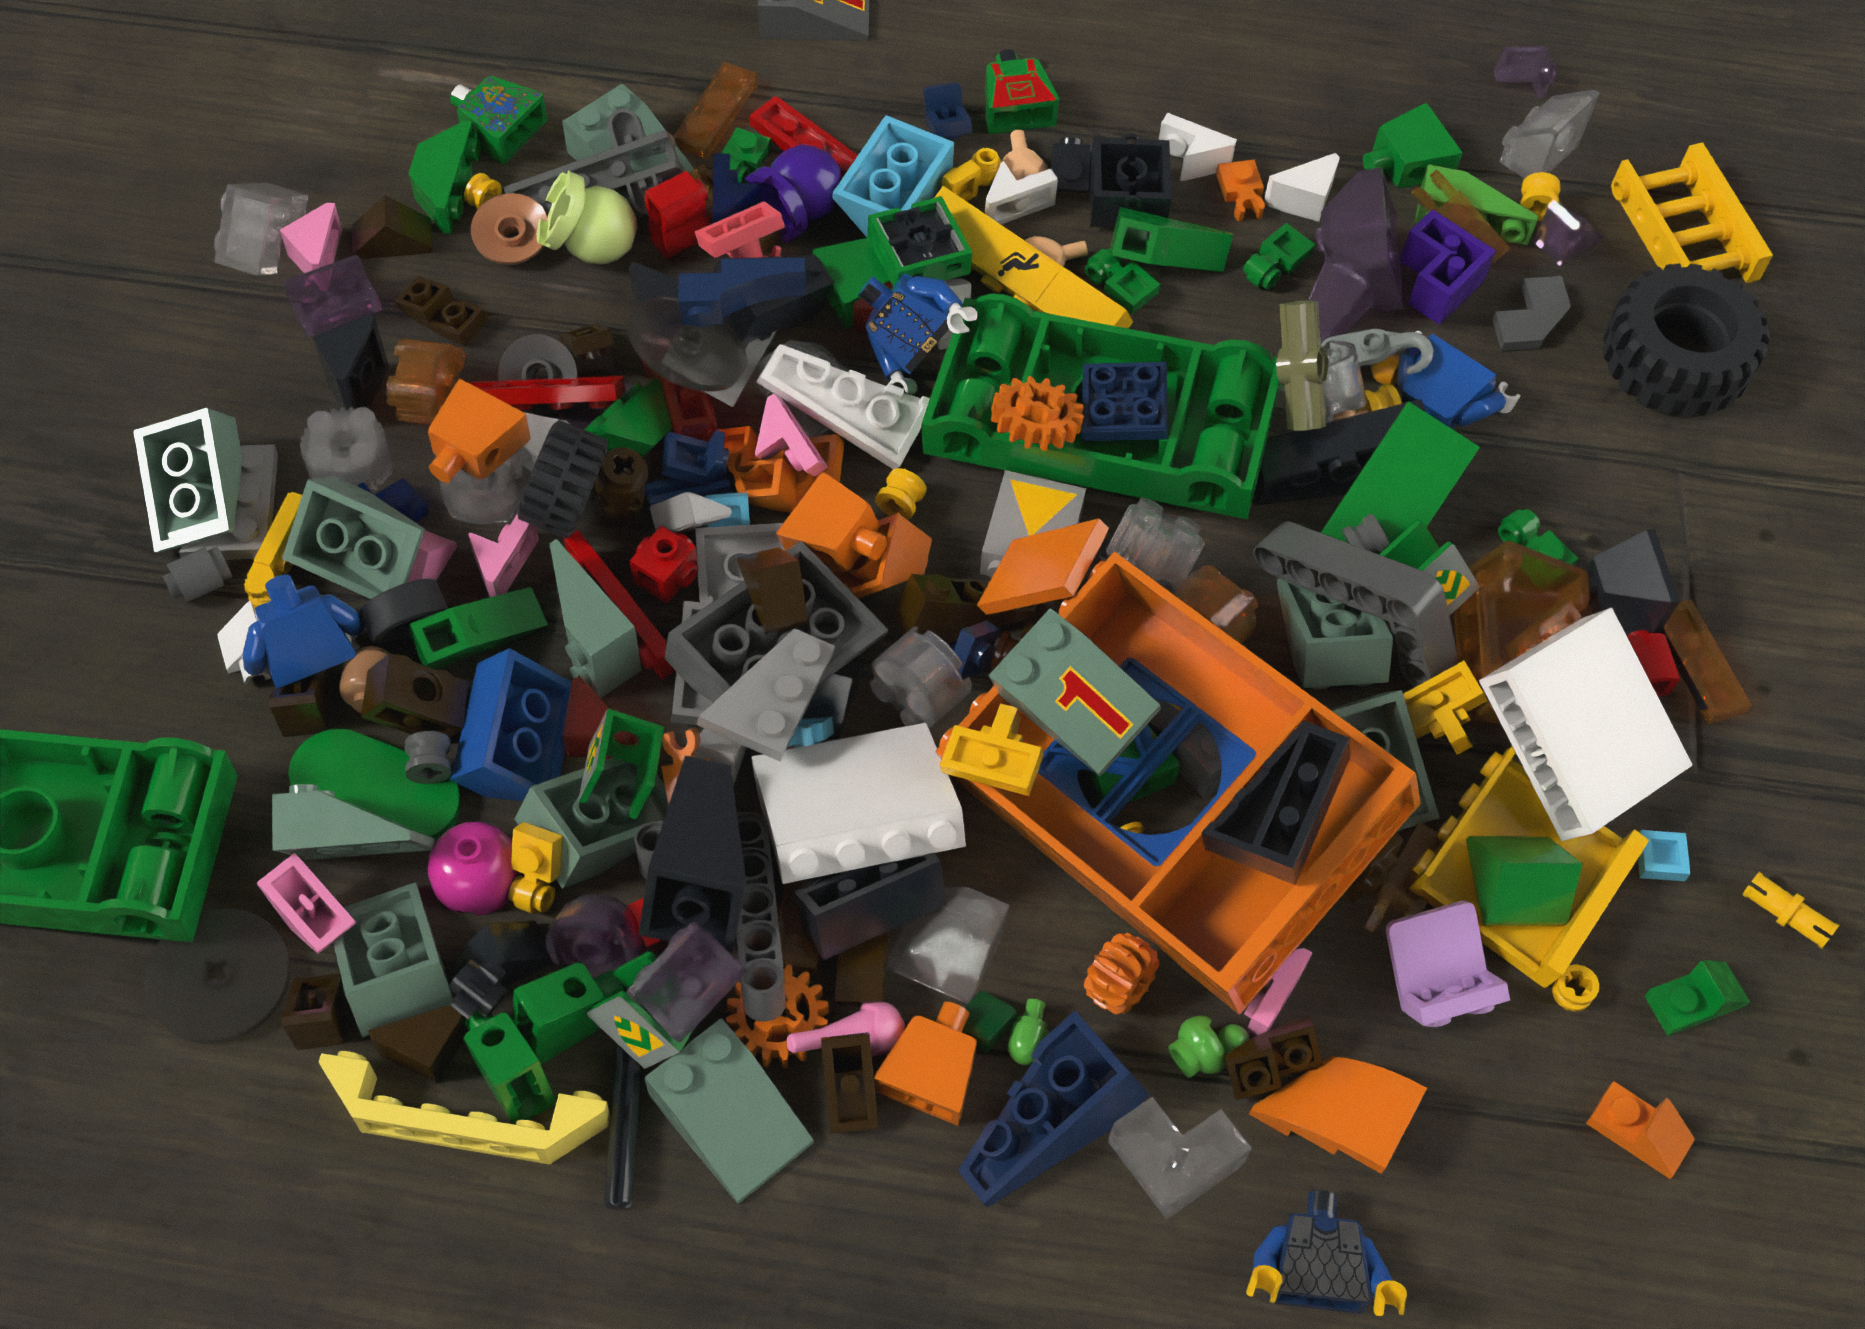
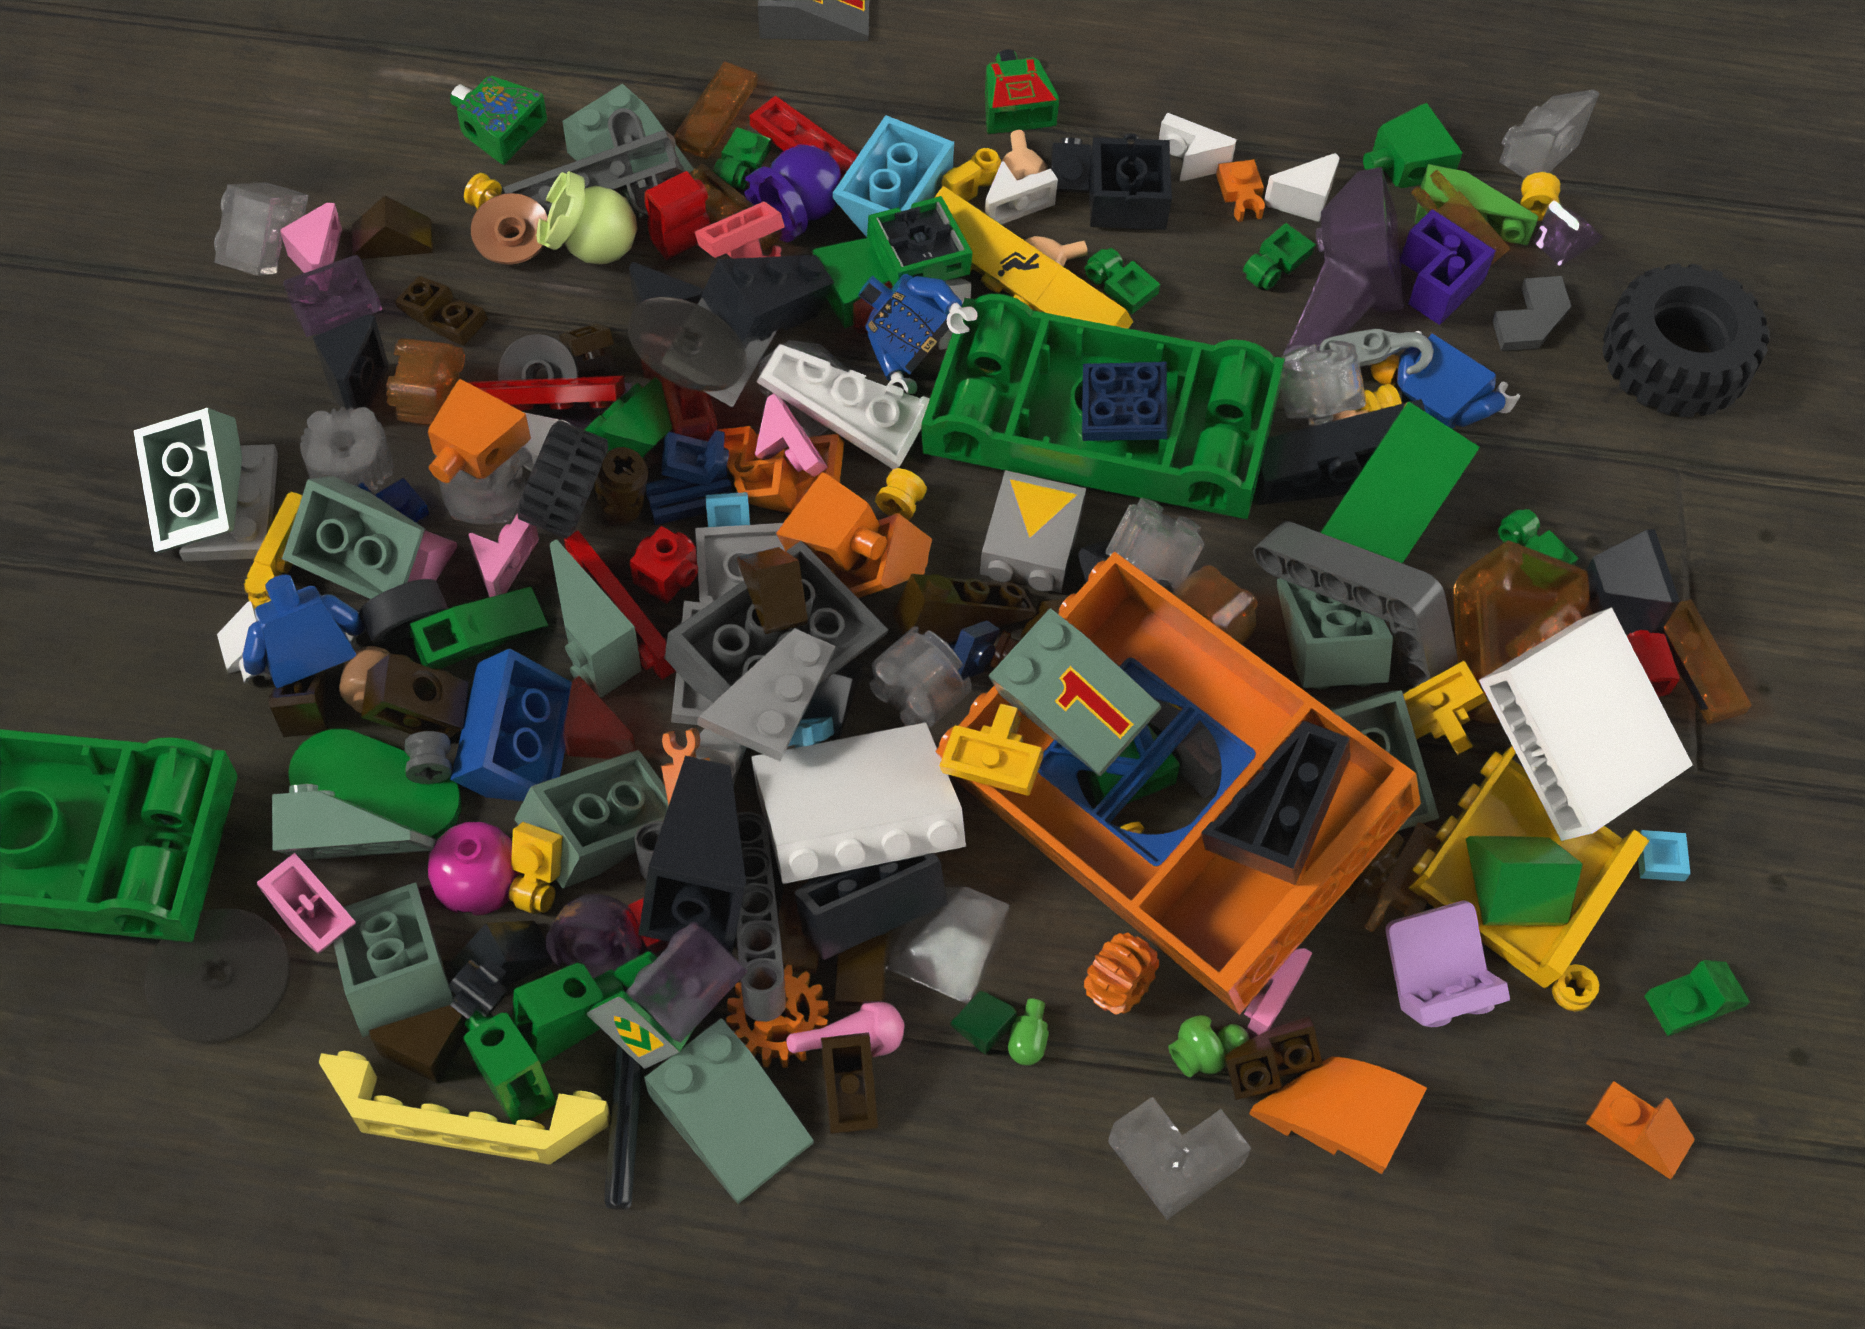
(197, 574): dark grey brick -> none
(315, 1012): dark brown slope -> none
(443, 171): green slope -> none
(643, 753): green piece -> none
(687, 512): light grey slope -> none
(728, 193): clear blue slope -> none
(742, 282): dark blue slope -> none
(931, 1065): orange torso -> none
(945, 111): dark blue bracket -> none
(1034, 413): orange gear -> none
(1043, 567): orange tile -> none
(1056, 1109): dark blue wedge -> none
(1169, 241): green slope -> none
(1302, 365): olive piece -> none
(1324, 1263): torso -> none
(1366, 535): dark grey wheel -> none
(1419, 550): piece -> none
(1527, 65): clear purple bracket -> none
(1711, 196): yellow fence -> none
(1790, 910): yellow pin -> none

